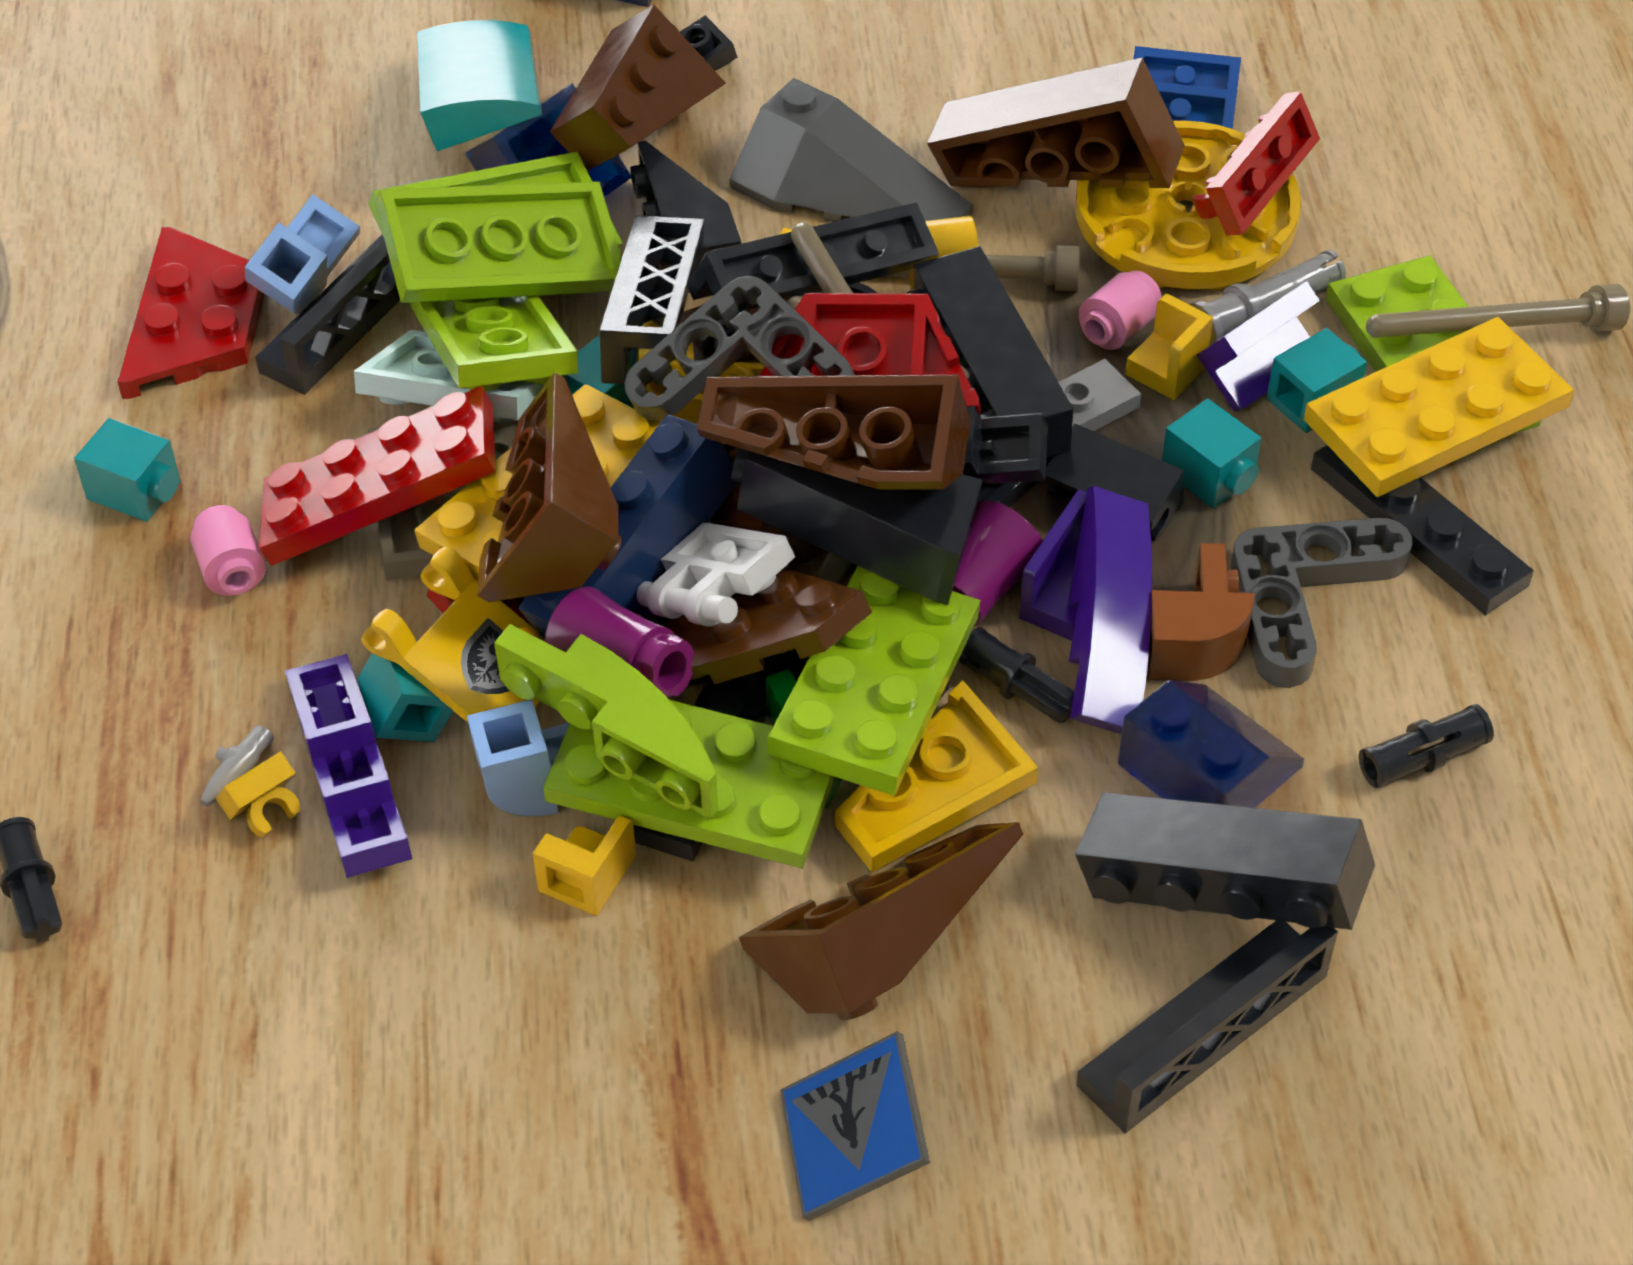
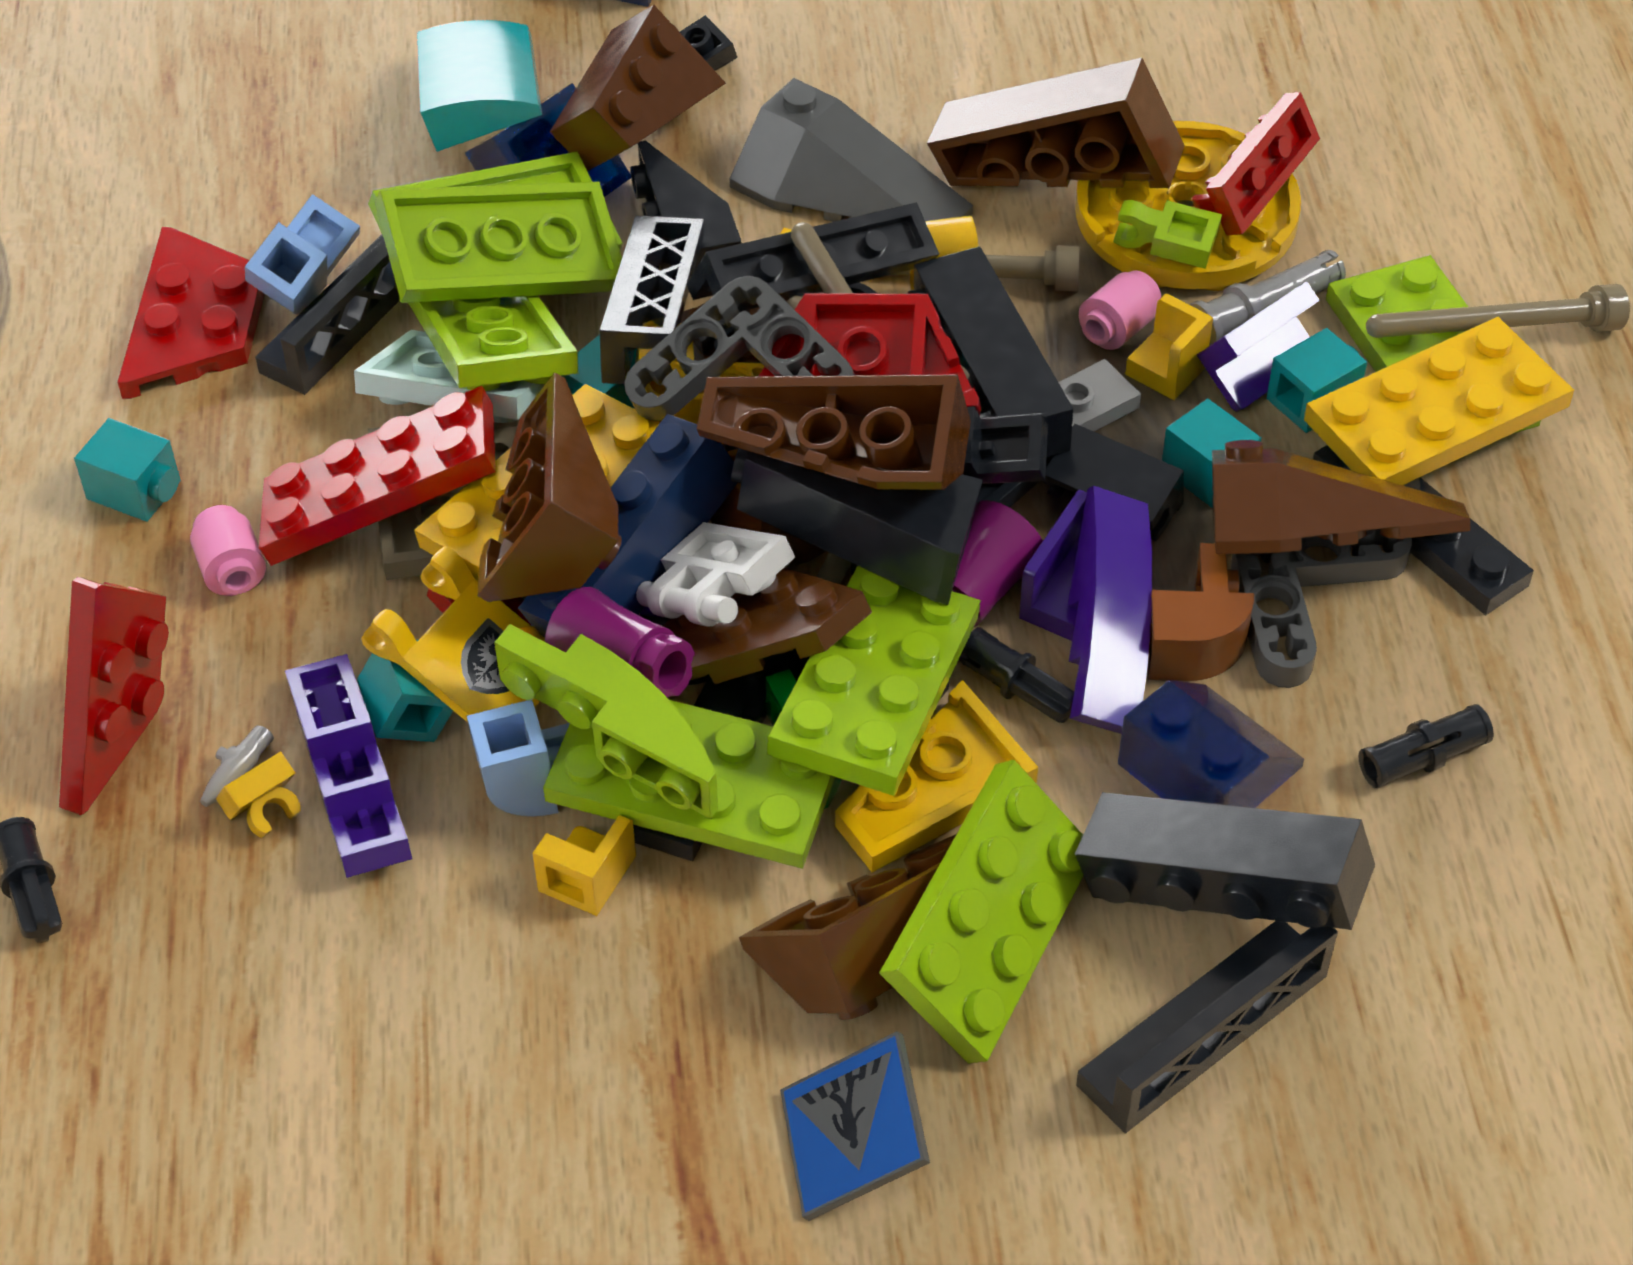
(109, 683): none -> red wing
(987, 913): none -> lime plate
(1175, 233): none -> lime plate
(1194, 84): blue slope -> none
(1276, 498): none -> reddish brown wedge

